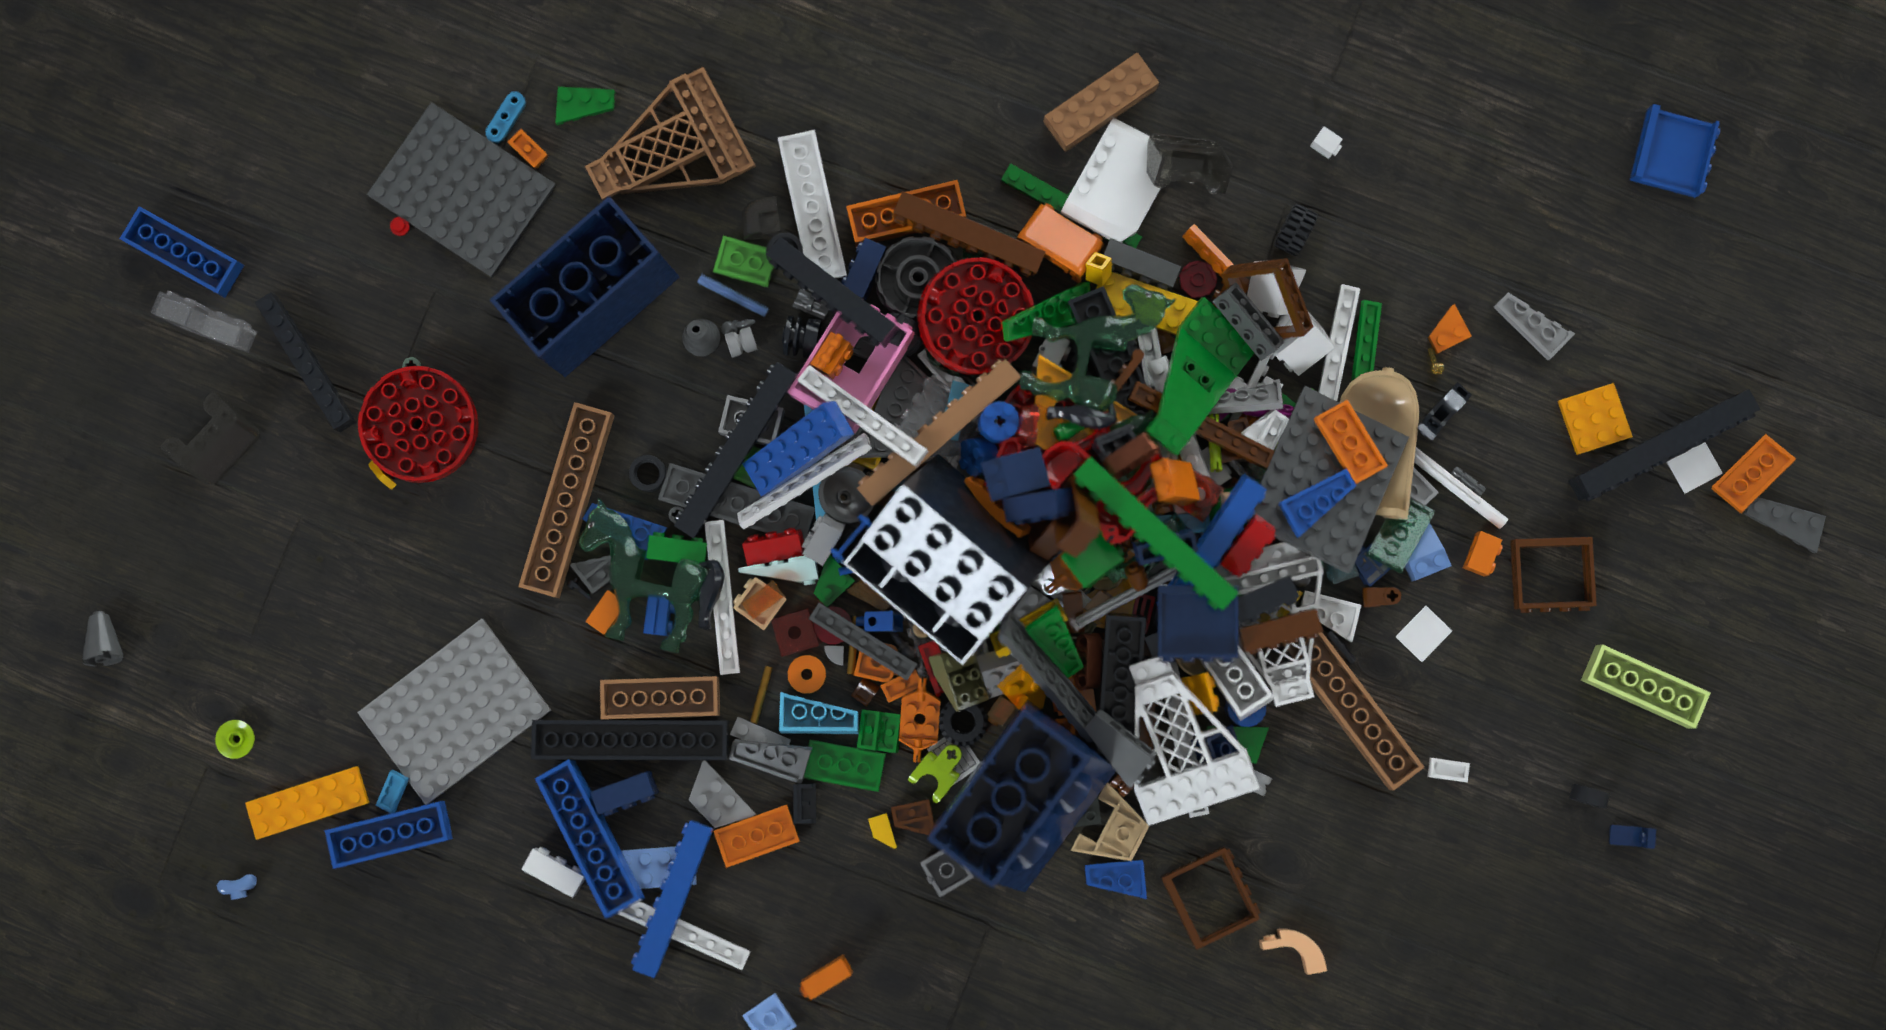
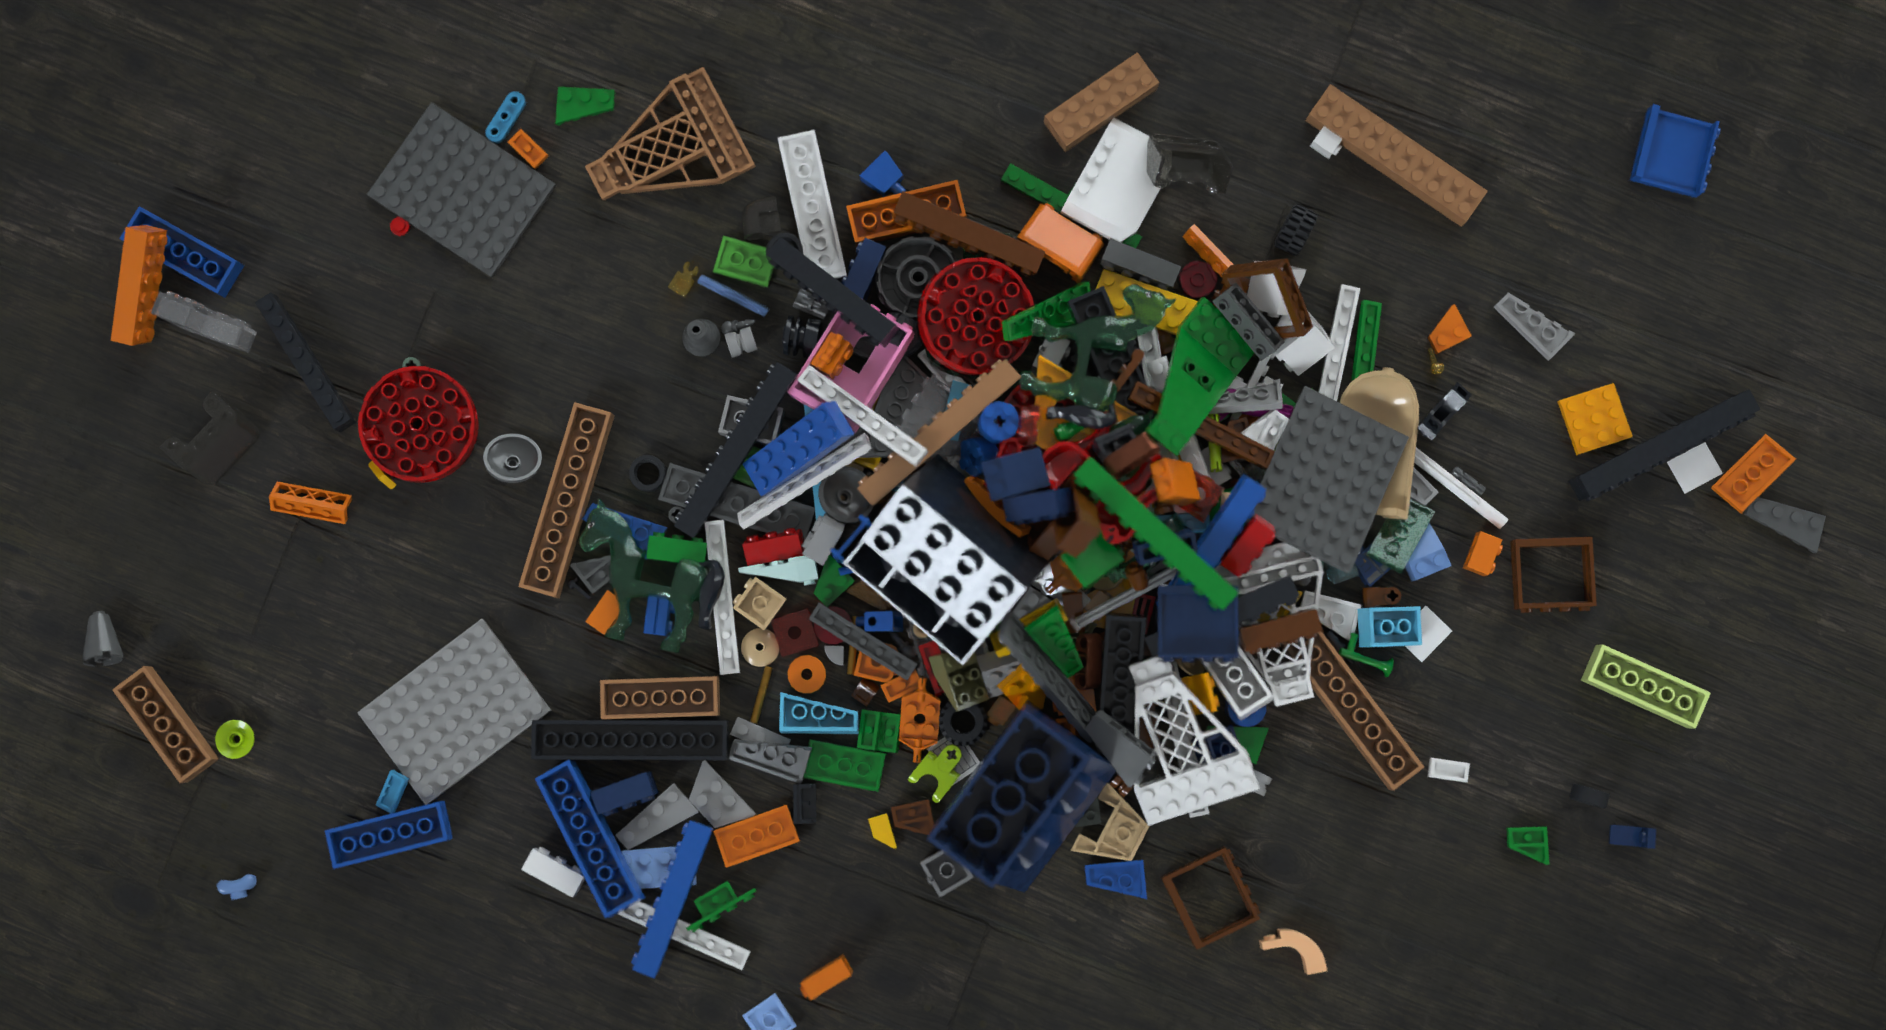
(138, 284): none -> orange brick
(165, 724): none -> medium nougat brick
(307, 802): light orange plate -> none
(308, 505): none -> orange fence
(512, 450): none -> dark grey dish
(584, 288): dark blue brick -> none
(659, 816): none -> light grey wing
(682, 282): none -> clear yellow plate
(717, 901): none -> green bracket
(763, 600): clear orange brick -> none
(767, 654): none -> tan dish
(883, 176): none -> blue torso
(1098, 269): yellow brick -> none
(1312, 503): blue wing -> none
(1350, 441): orange plate -> none
(1385, 666): none -> green piece
(1389, 626): none -> medium azure brick
(1397, 156): none -> medium nougat brick
(1529, 842): none -> green wing

